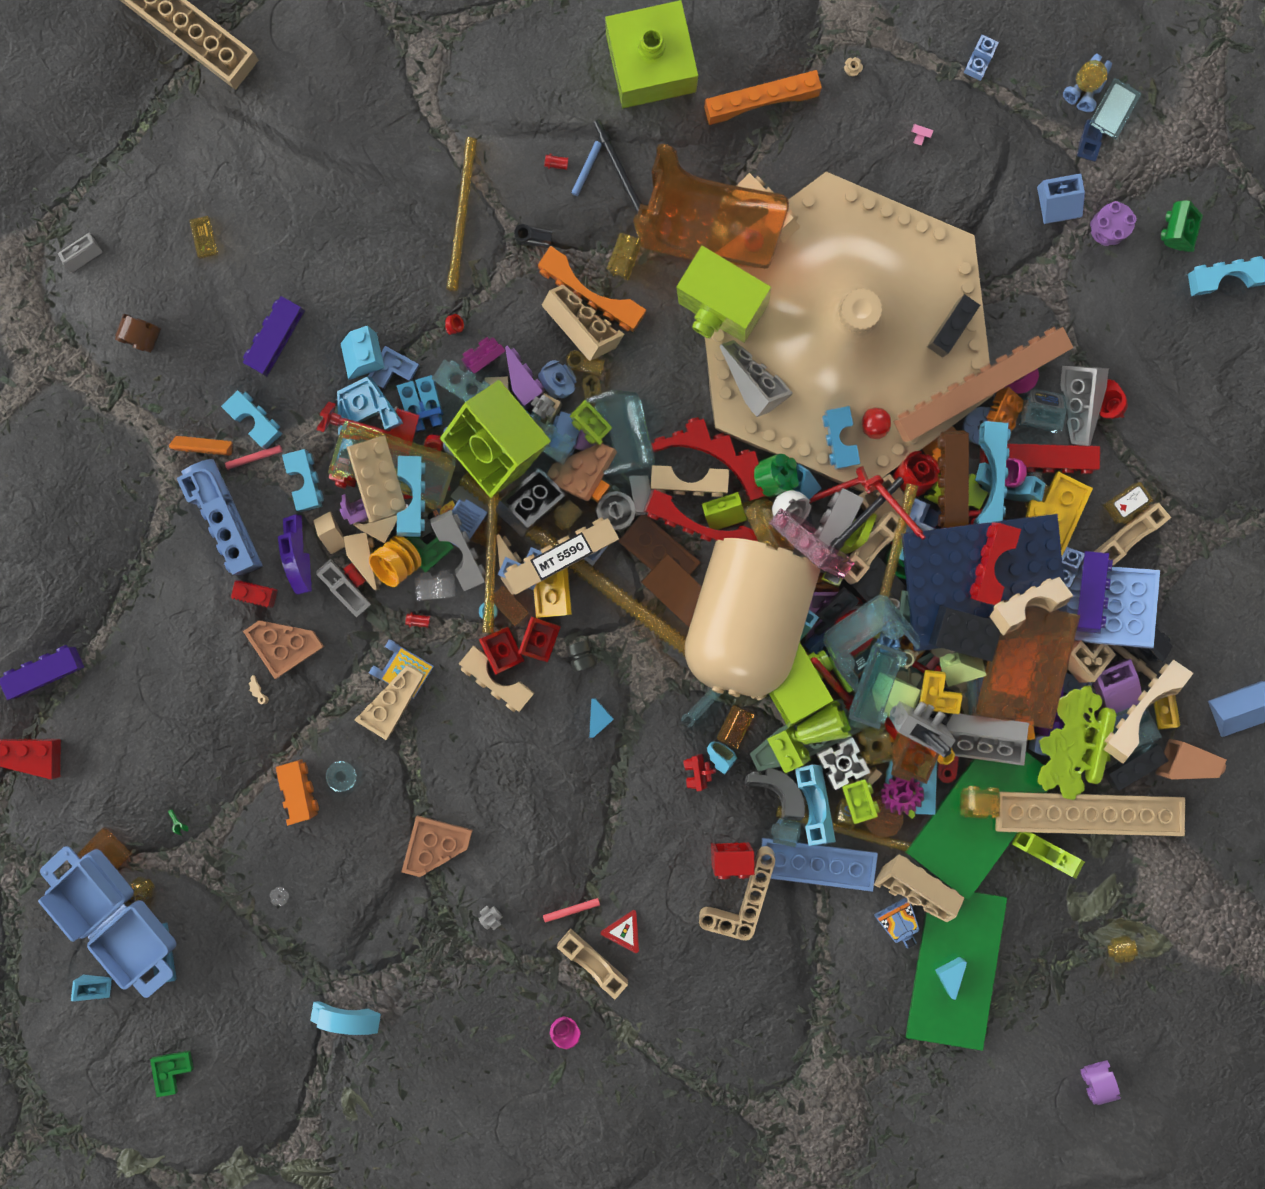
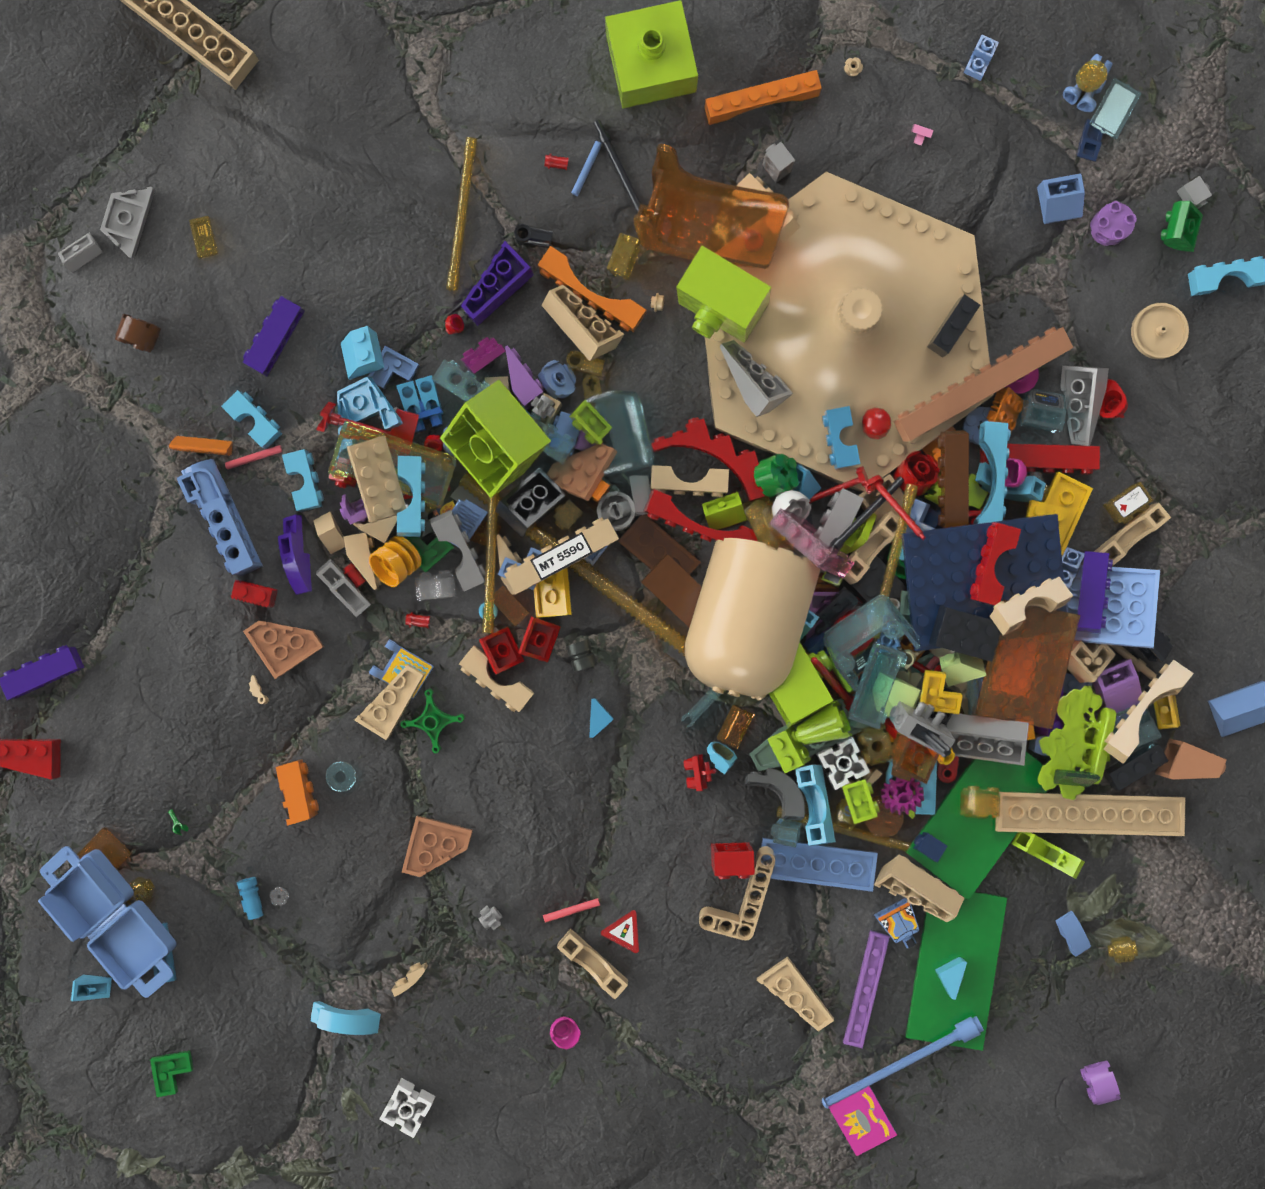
(126, 218): none -> light grey wing
(251, 900): none -> dark azure axle
(410, 1118): none -> white brick
(413, 976): none -> tan slope
(432, 720): none -> green piece
(496, 284): none -> dark purple wedge
(657, 302): none -> tan plate
(778, 161): none -> light grey brick
(797, 994): none -> tan wing
(860, 1111): none -> flag
(866, 989): none -> medium lavender tile
(929, 846): none -> dark blue brick
(1073, 933): none -> medium blue slope
(1075, 778): none -> clear green slope
(1160, 331): none -> tan piece
(1196, 192): none -> light grey brick

